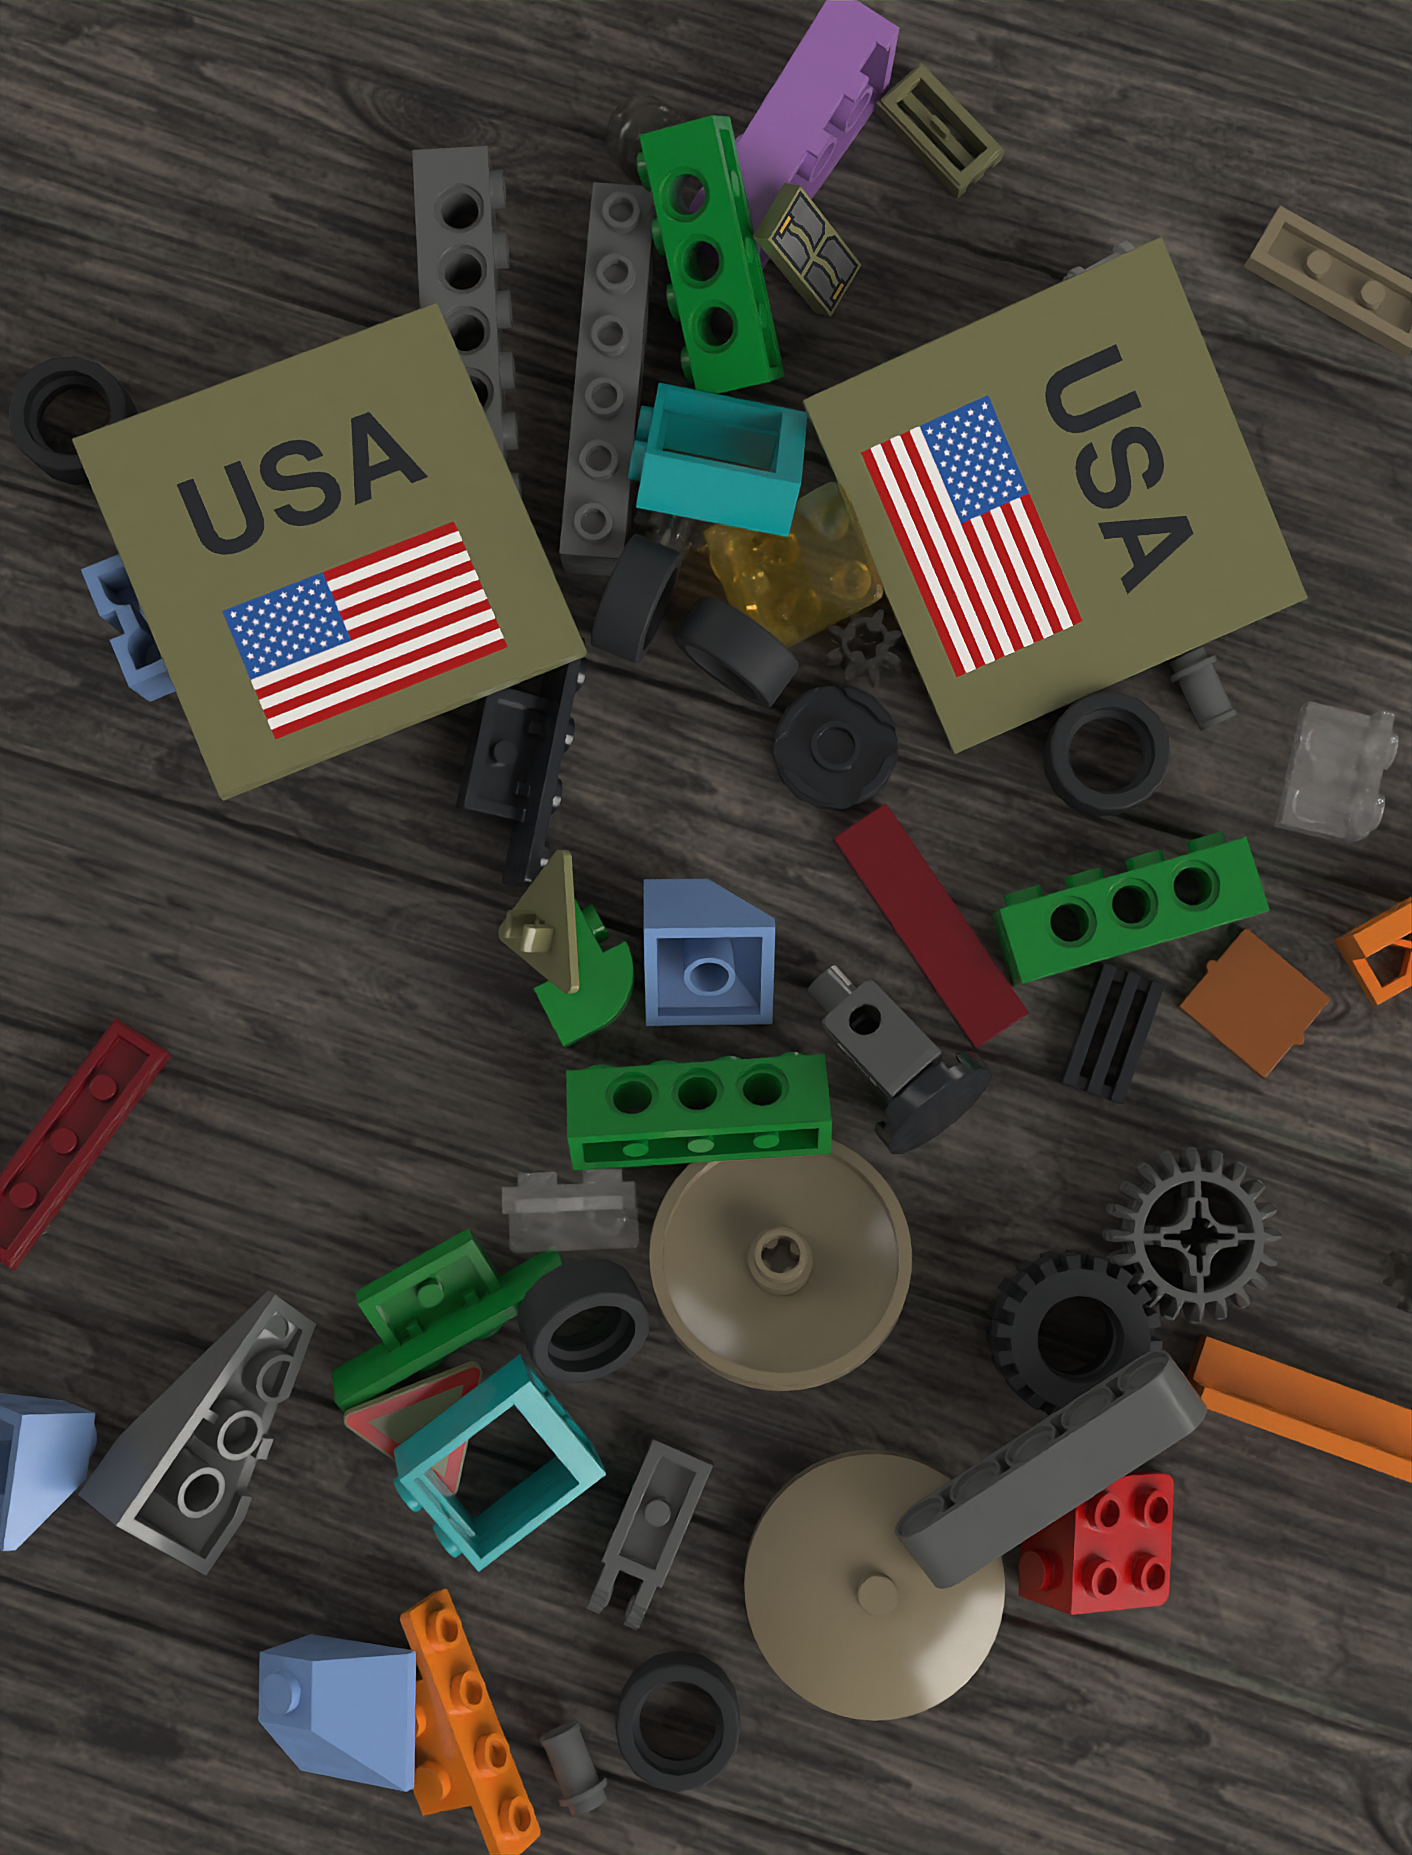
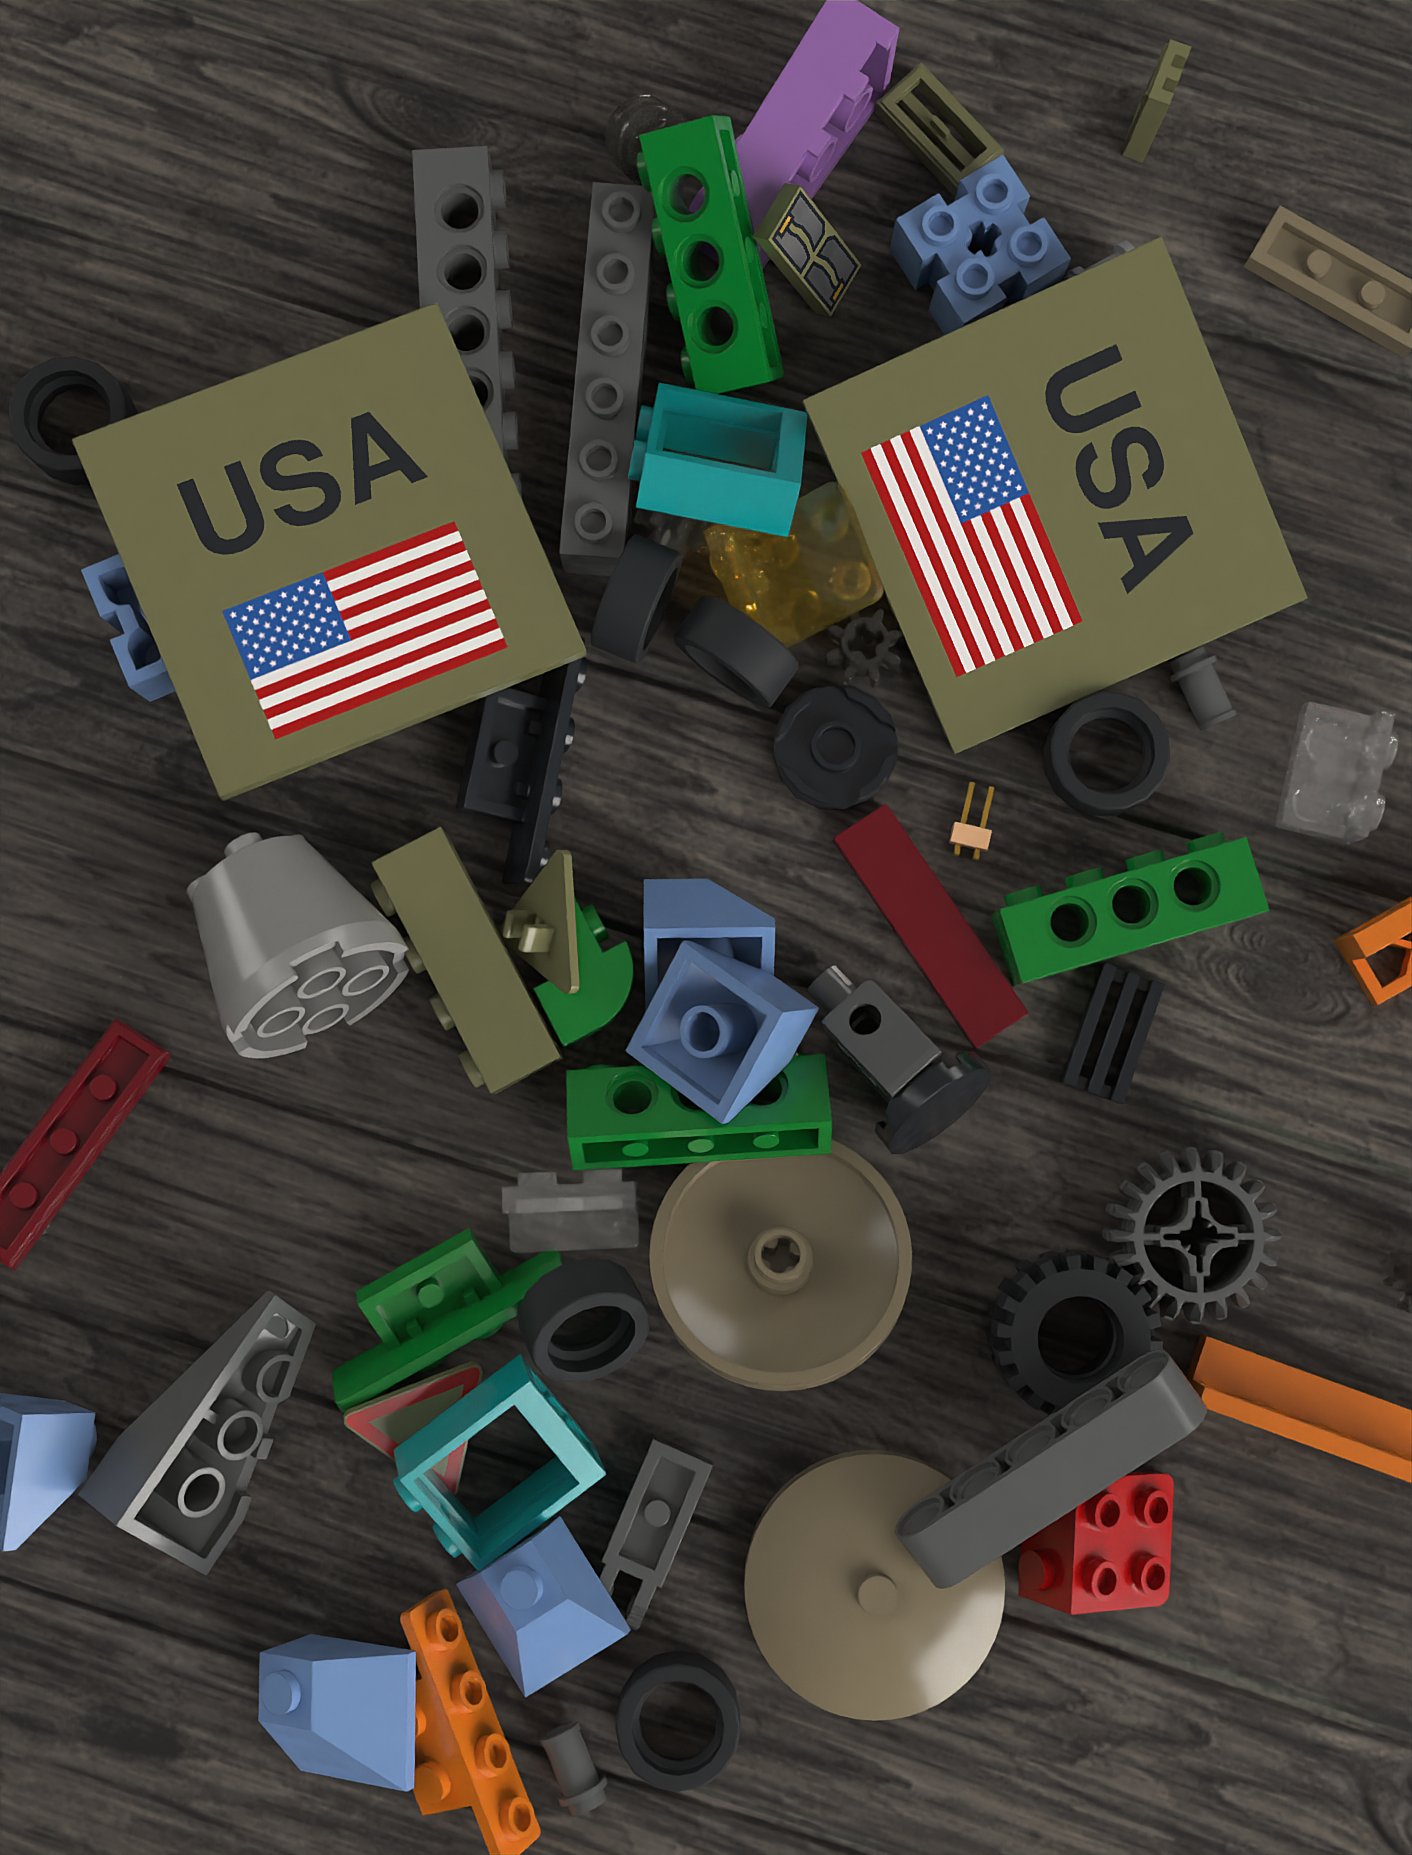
(290, 945): none -> light grey cone
(466, 961): none -> olive brick
(543, 1607): none -> medium blue slope
(720, 1029): none -> medium blue slope
(968, 835): none -> piece
(986, 217): none -> medium blue brick
(1155, 100): none -> olive tile
(1253, 1002): dark orange piece -> none

